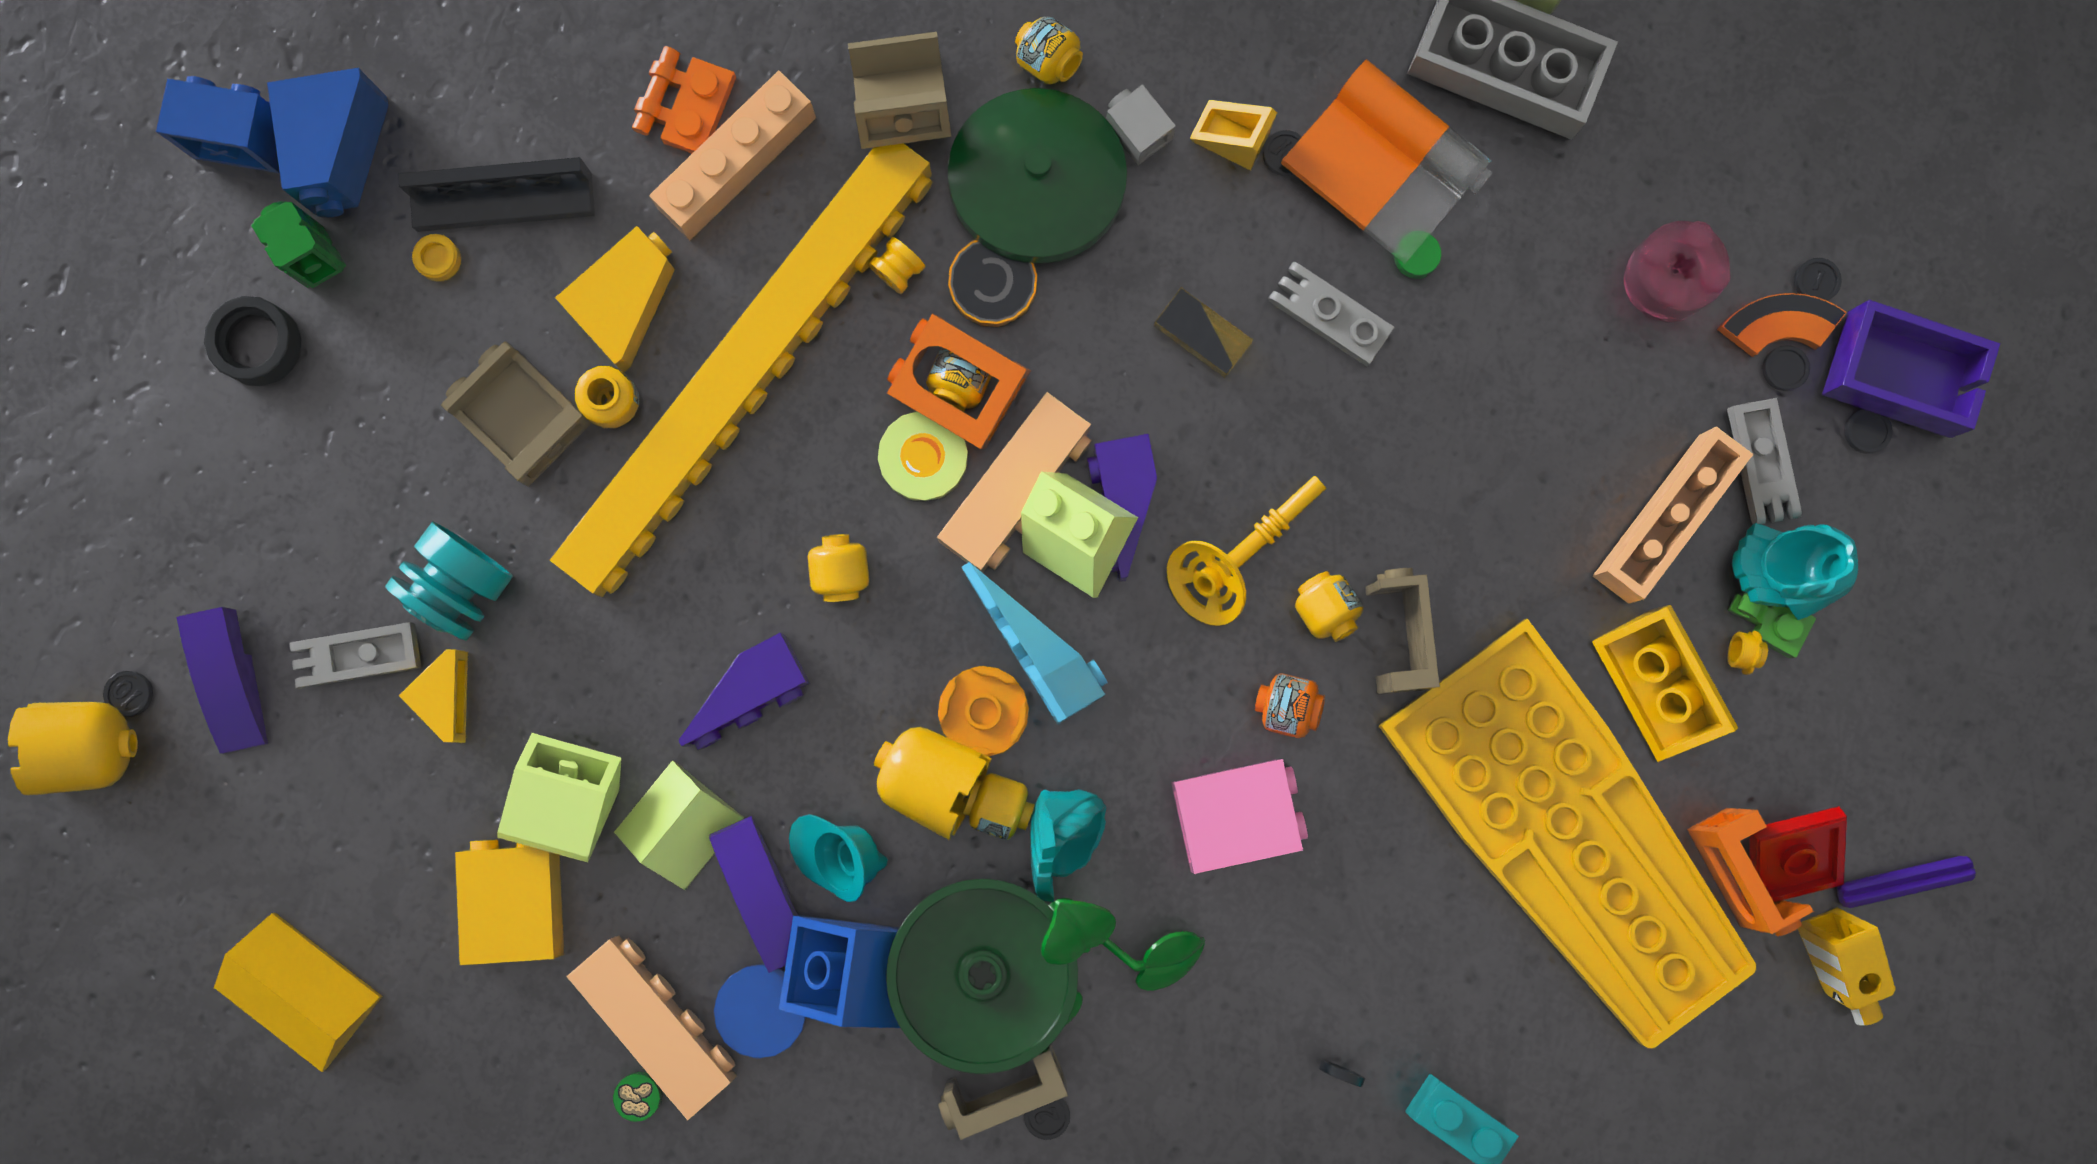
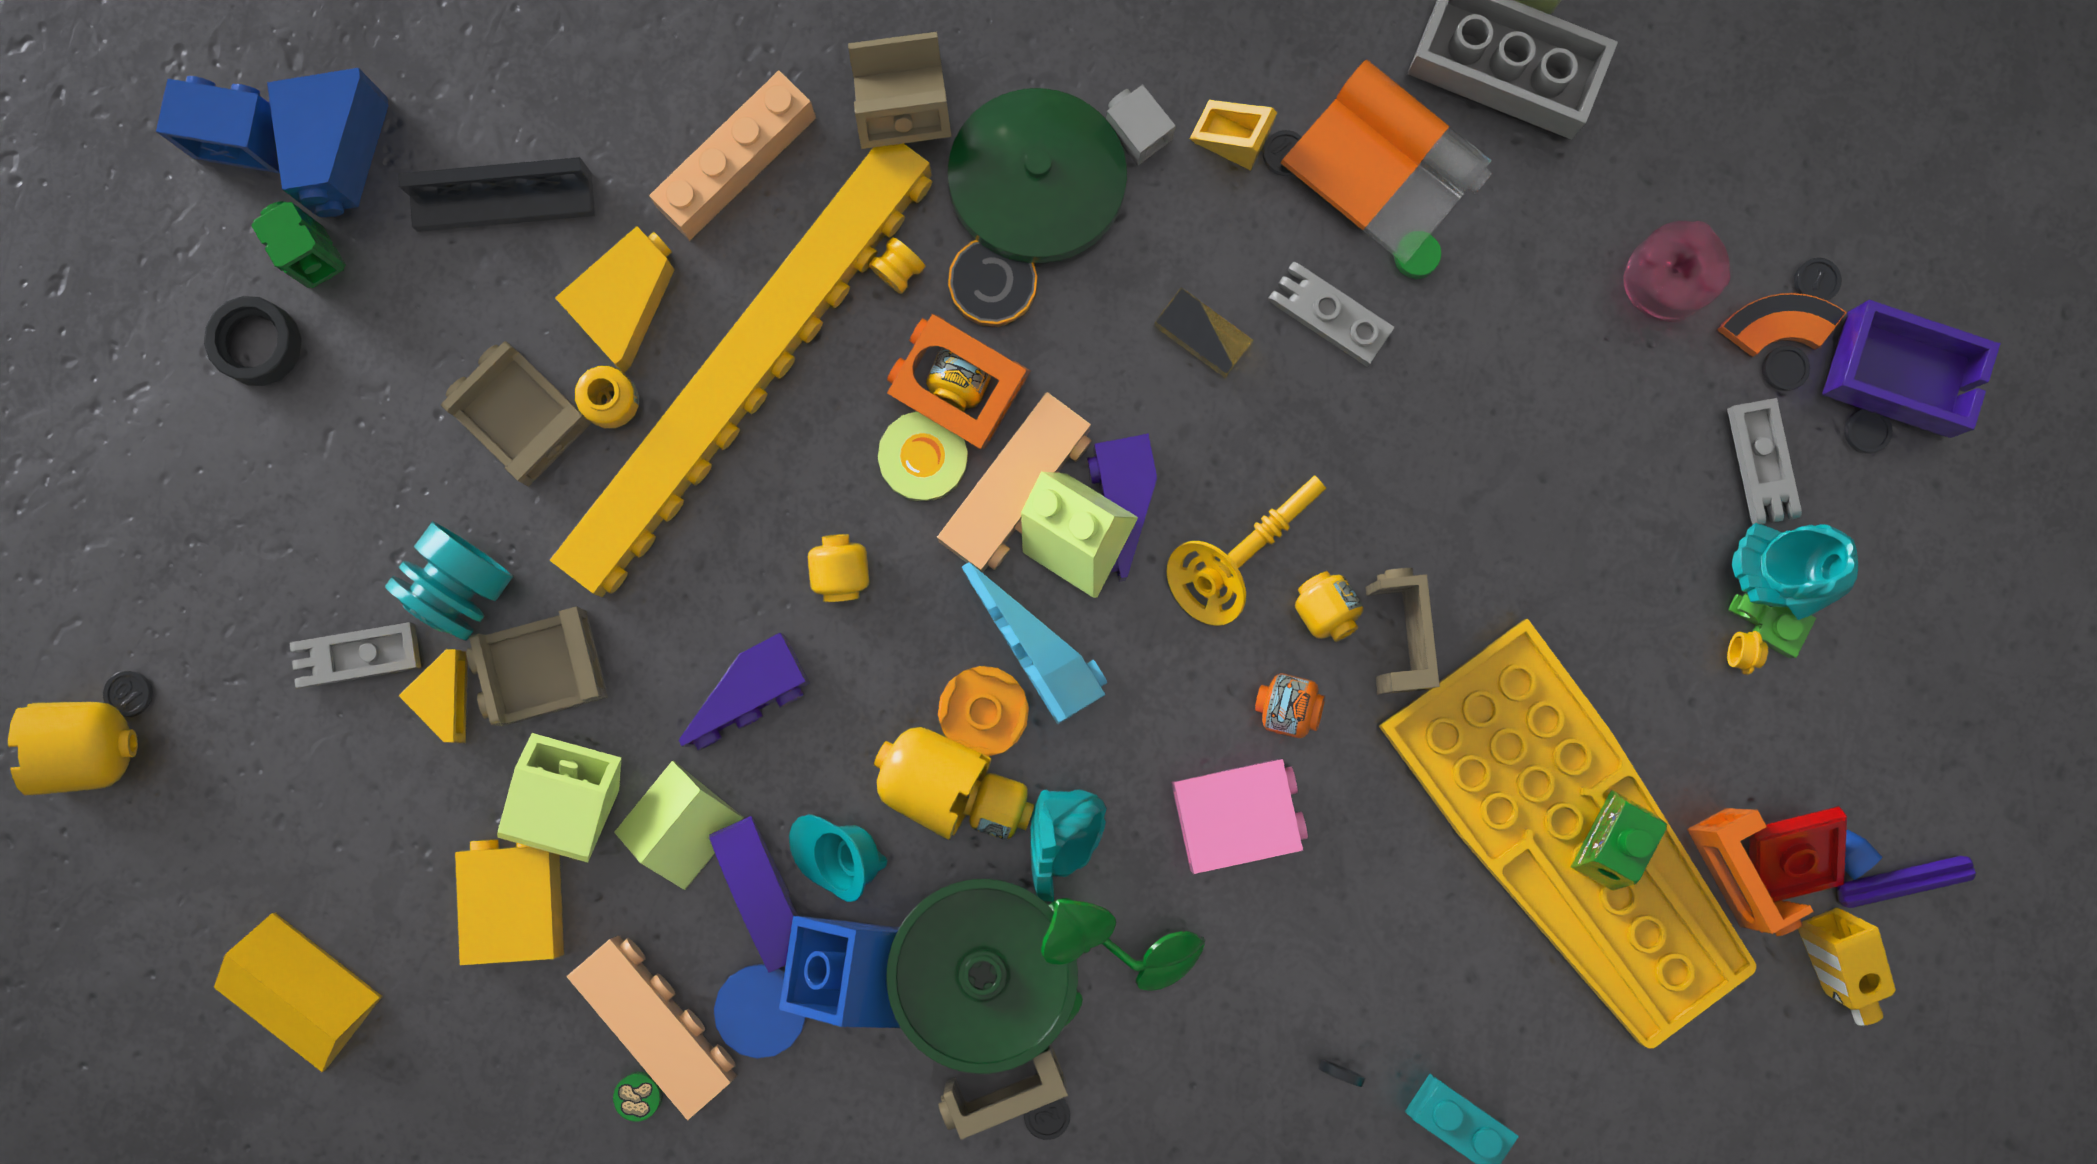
(223, 678): dark purple slope -> none
(436, 257): yellow tile -> none
(536, 668): none -> dark tan panel
(697, 105): orange plate -> none
(1048, 50): head -> none
(1619, 842): none -> green torso
(1664, 683): yellow slope -> none
(1672, 515): light nougat brick -> none
(1859, 855): none -> blue hose

